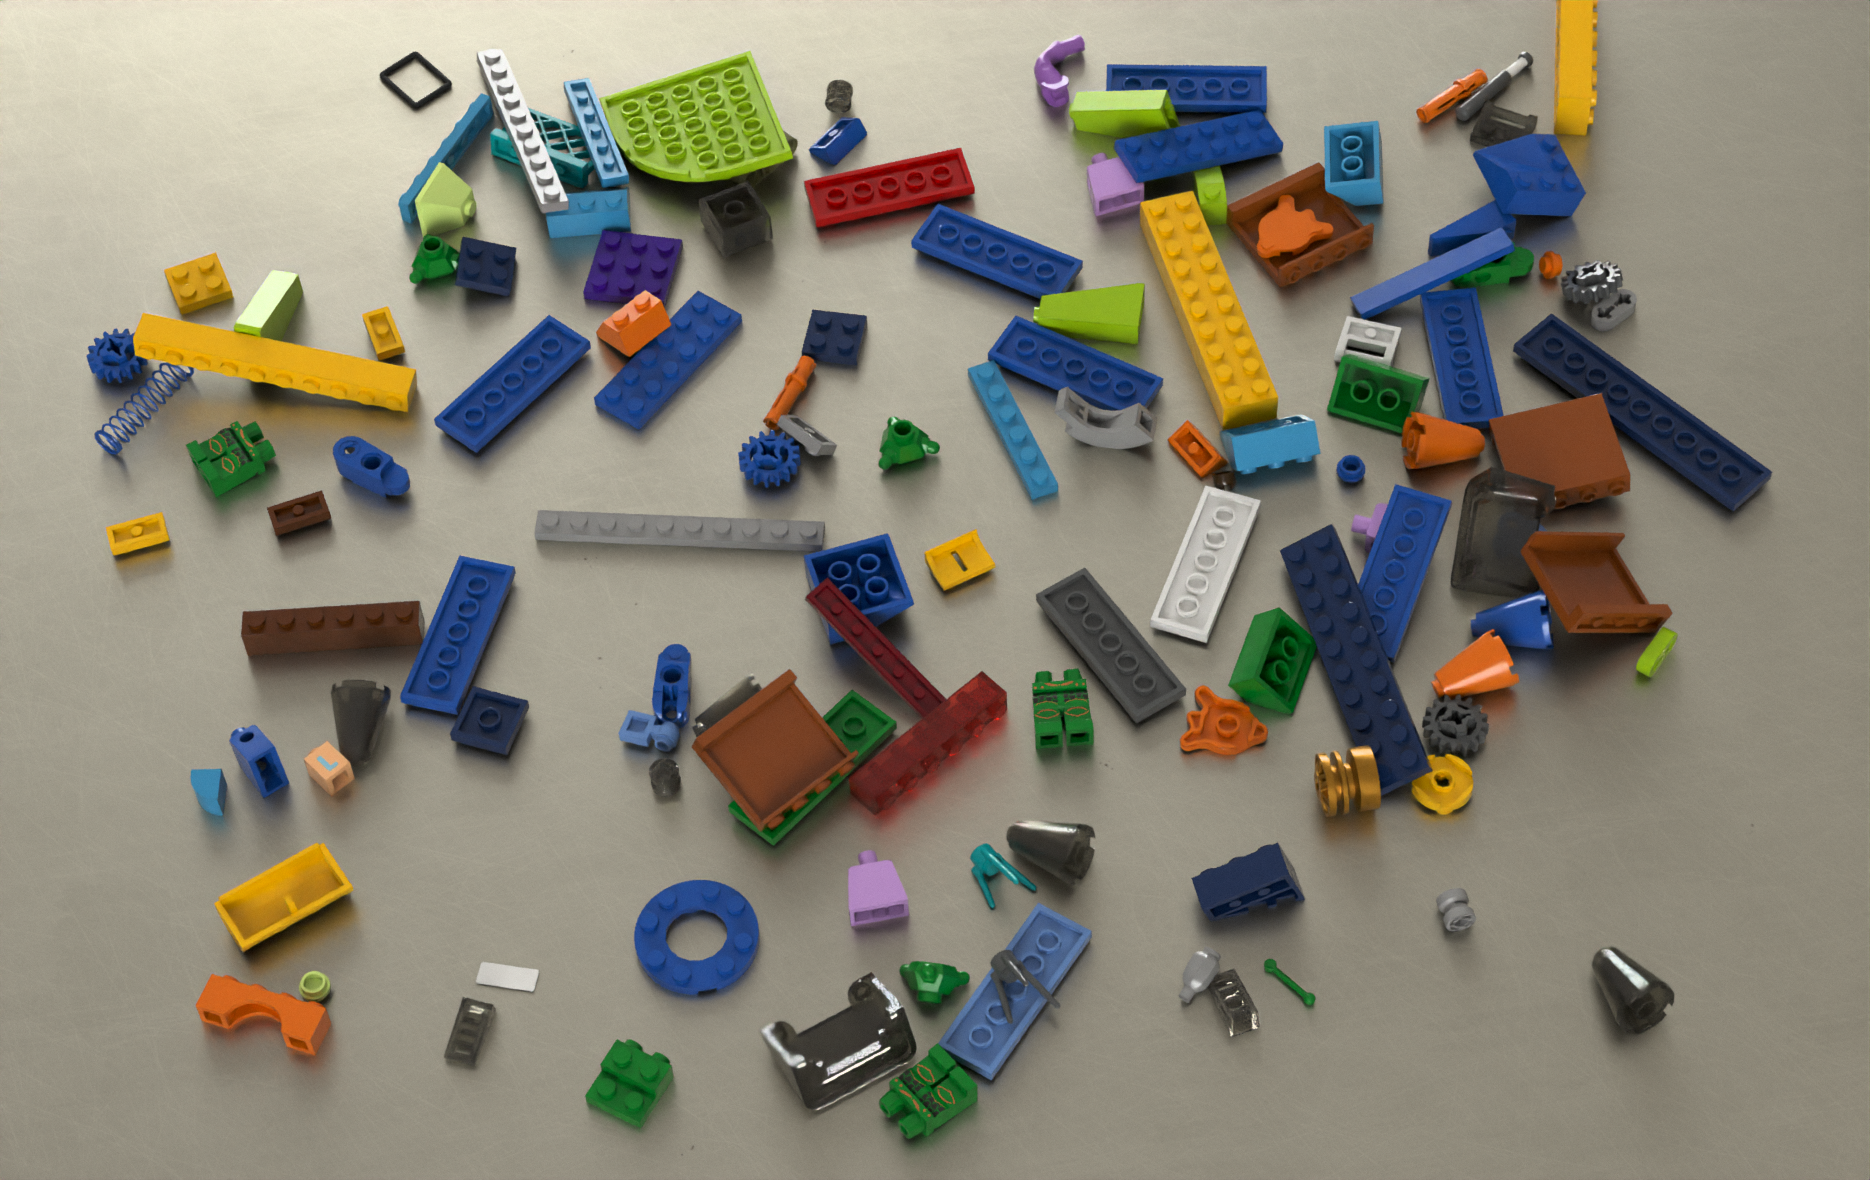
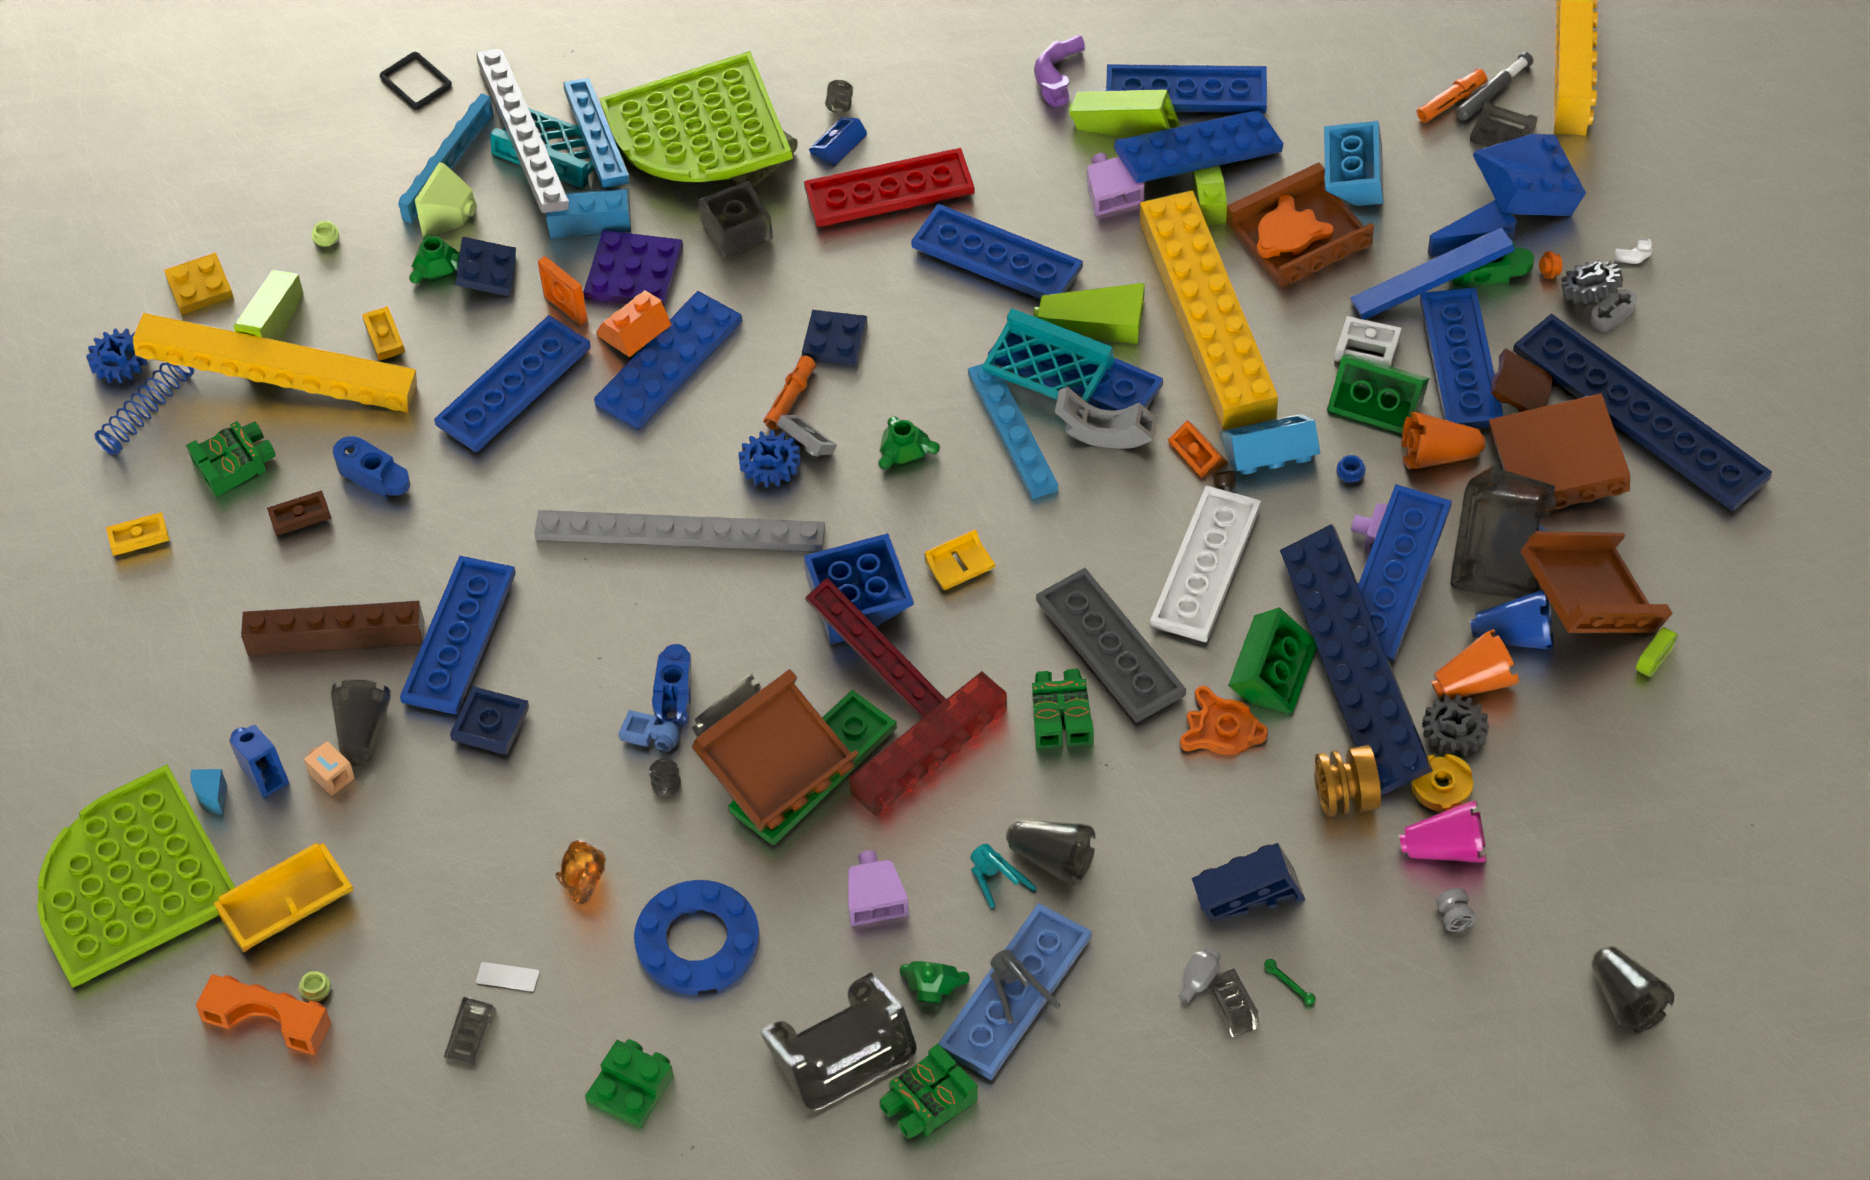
(127, 877): none -> lime plate
(325, 233): none -> yellowish green plate
(562, 290): none -> orange tile
(581, 870): none -> clear orange hair
(1052, 337): none -> teal fence
(1447, 836): none -> dark pink cone
(1520, 382): none -> reddish brown slope
(1635, 255): none -> white arm

